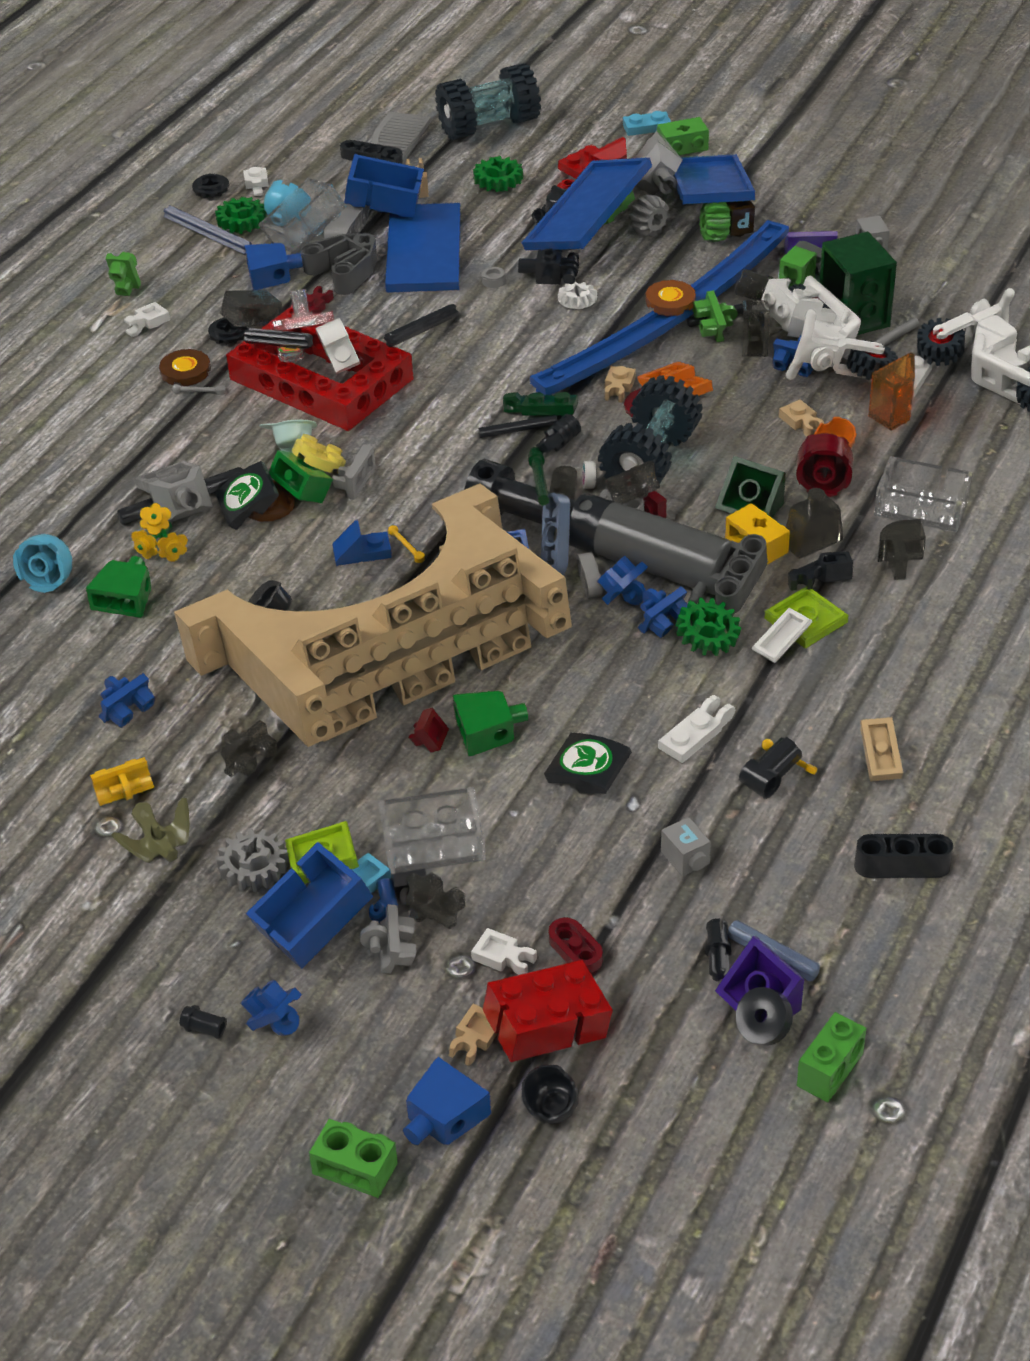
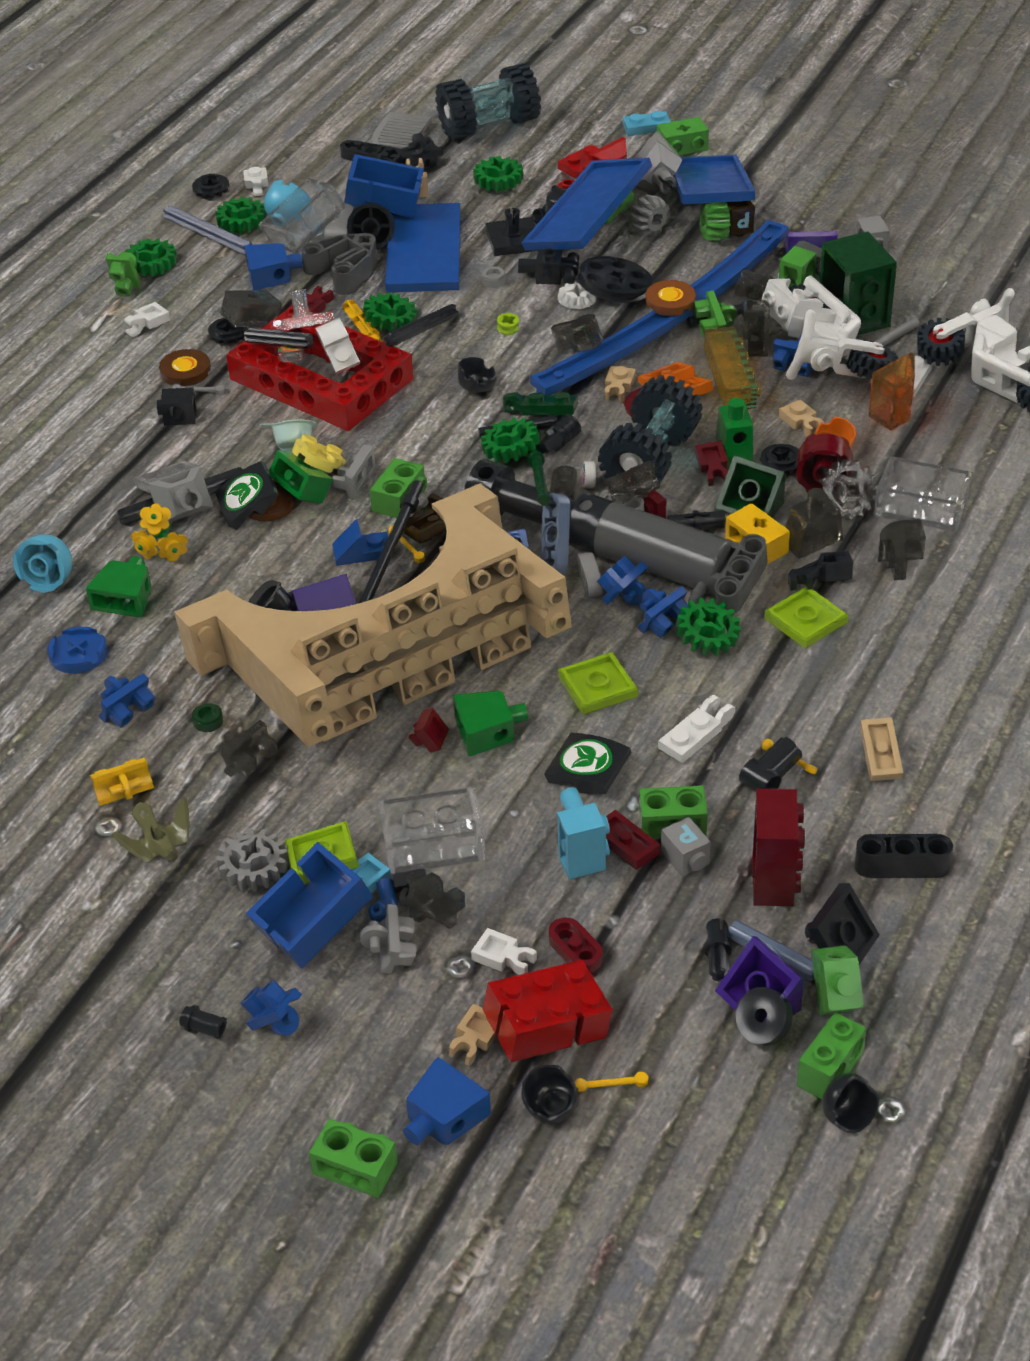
(77, 650): none -> blue tile
(153, 256): none -> green gear
(177, 406): none -> black brick
(207, 717): none -> dark green tile
(323, 595): none -> dark purple slope
(355, 314): none -> yellow piece
(374, 220): none -> black cylinder
(389, 311): none -> green gear
(394, 484): none -> bright green brick
(408, 506): none -> black bar
(421, 148): none -> black hips
(425, 522): none -> dark brown wing
(475, 376): none -> black hair
(508, 234): none -> black tile
(508, 323): none -> lime bush
(510, 440): none -> green gear
(578, 334): none -> clear smoke brick
(581, 836): none -> medium azure brick
(597, 683): none -> lime tile
(614, 279): none -> black wedge
(630, 841): none -> dark red plate
(640, 1080): none -> yellow hinge
(670, 805): none -> bright green brick
(701, 520): none -> black pin
(713, 460): none -> dark red plate
(731, 366): none -> clear yellow brick
(733, 422): none -> green torso
(776, 455): none -> black gear
(777, 847): none -> dark red piece
(782, 635): white tile -> none
(837, 980): none -> bright green torso
(843, 923): none -> black tile
(850, 1102): none -> black hair
(859, 487): none -> clear smoke gear

